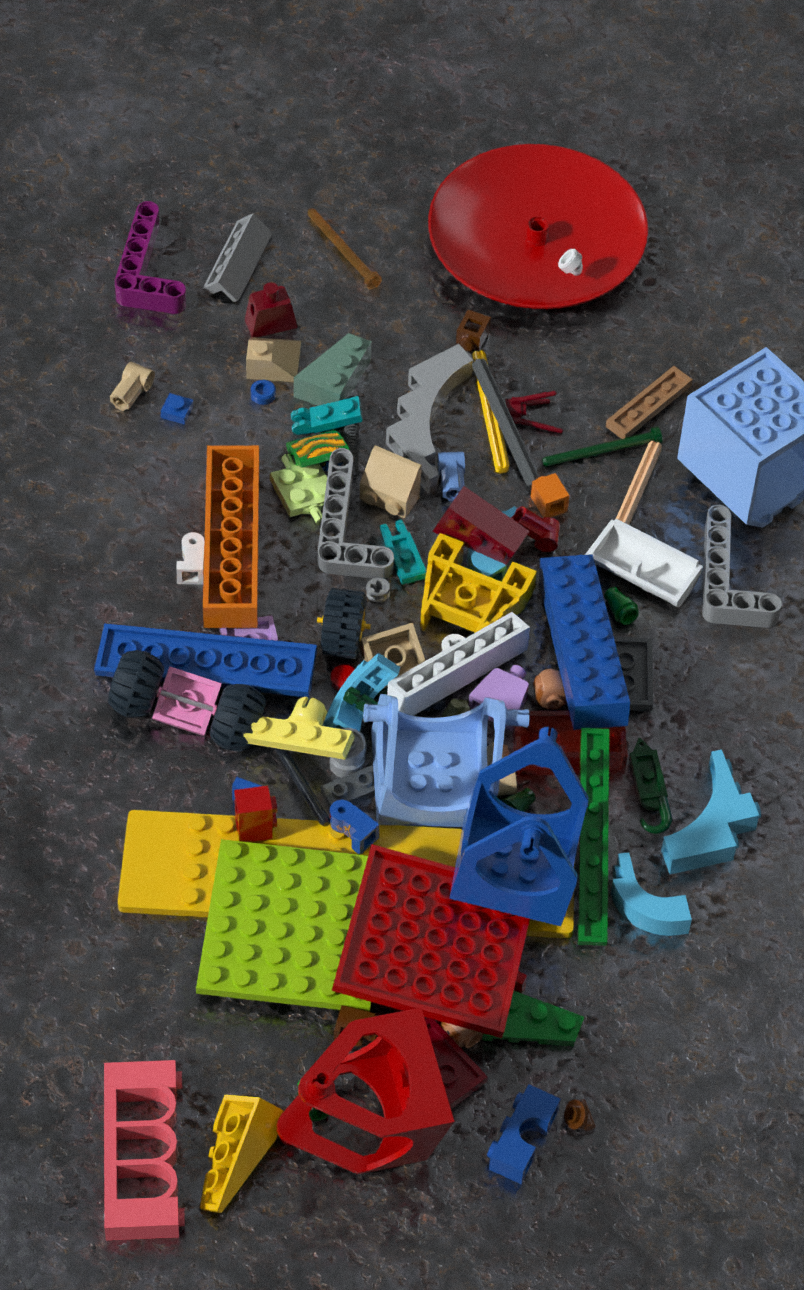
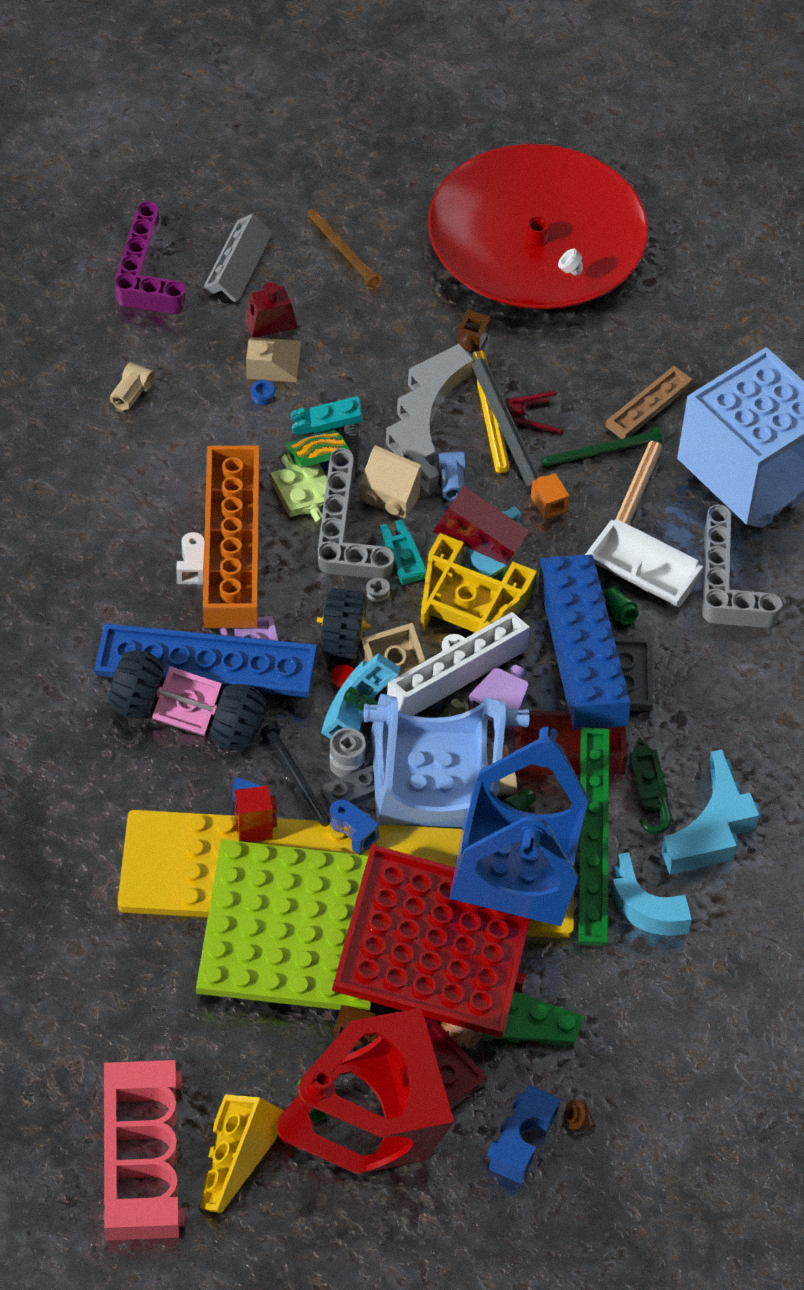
(176, 408): blue plate -> none
(302, 732): light yellow plate -> none
(334, 372): sand green wedge -> none
(543, 530): red piece -> none
(549, 689): nougat head -> none

